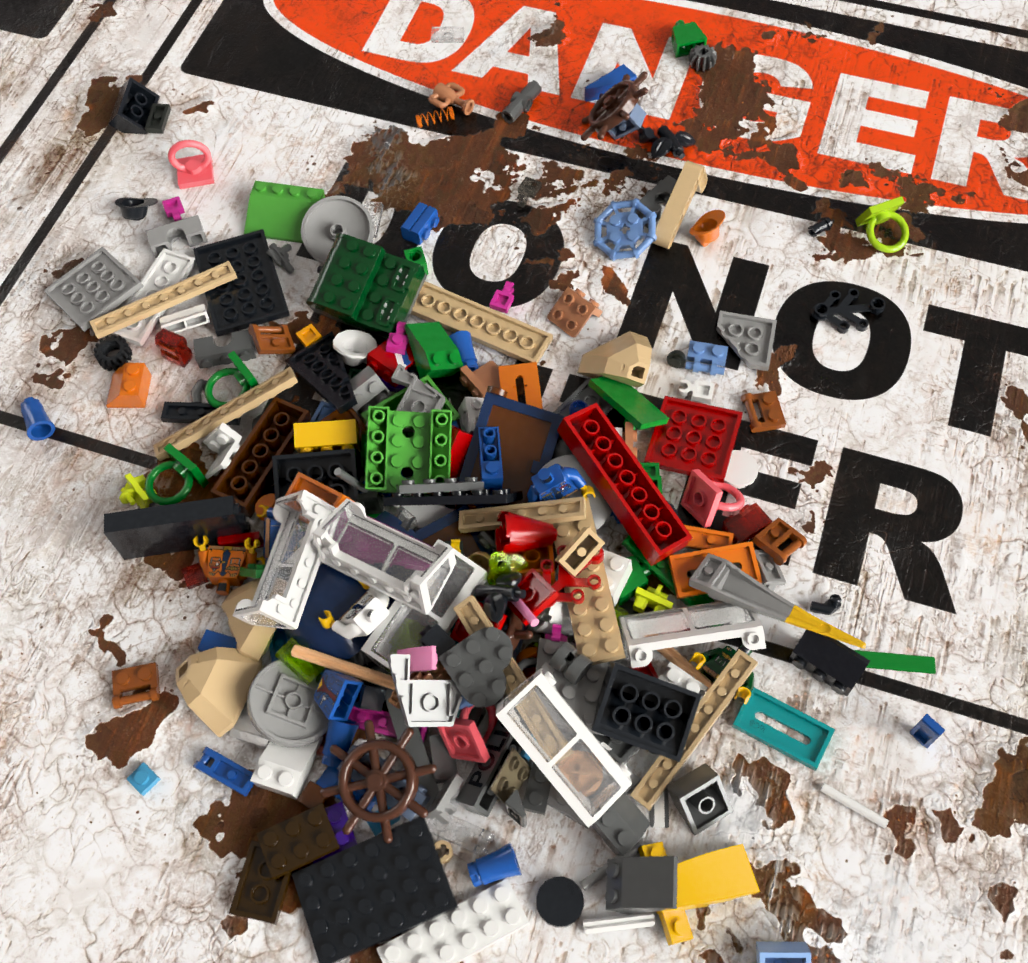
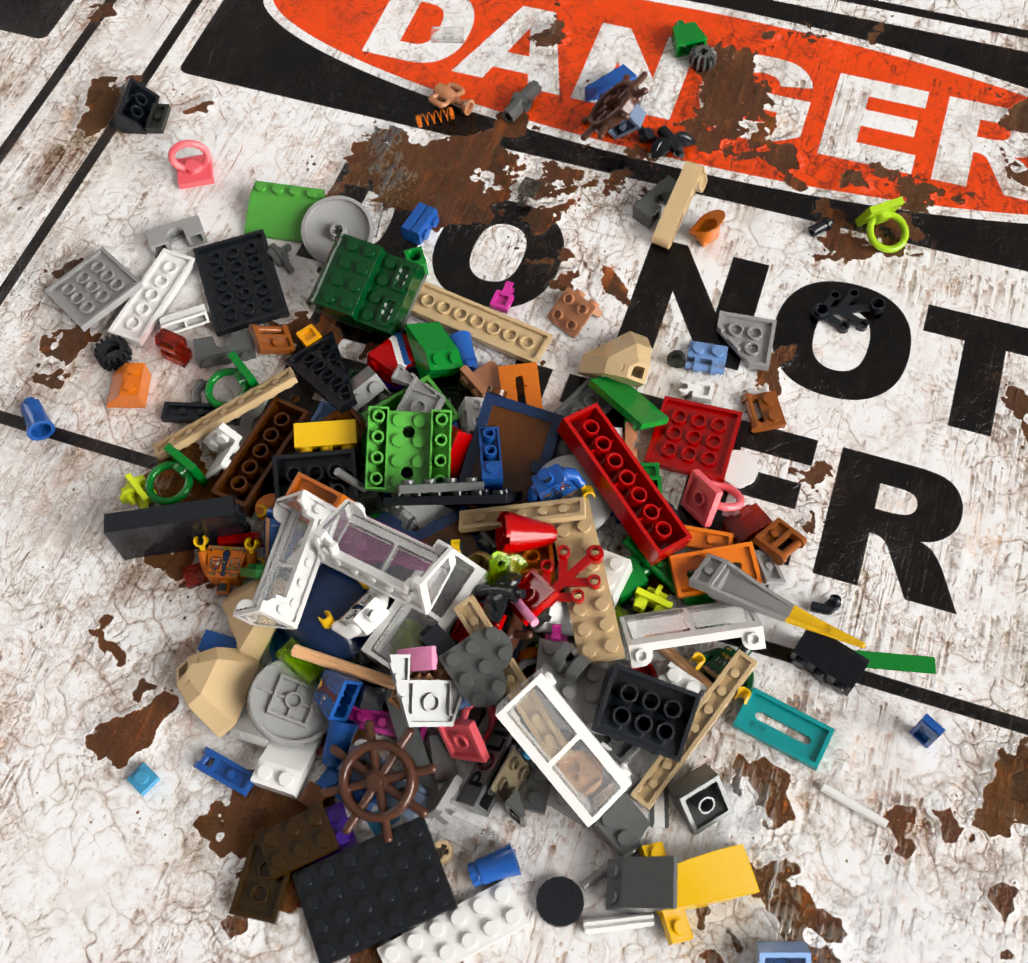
(135, 208): black piece -> none
(135, 679): dark orange plate -> none
(163, 299): tan plate -> none
(173, 208): dark pink plate -> none
(354, 346): white hat -> none
(397, 341): dark pink plate -> none
(576, 406): clear blue plate -> none
(579, 551): tan brick -> none
(618, 222): medium blue plate -> none

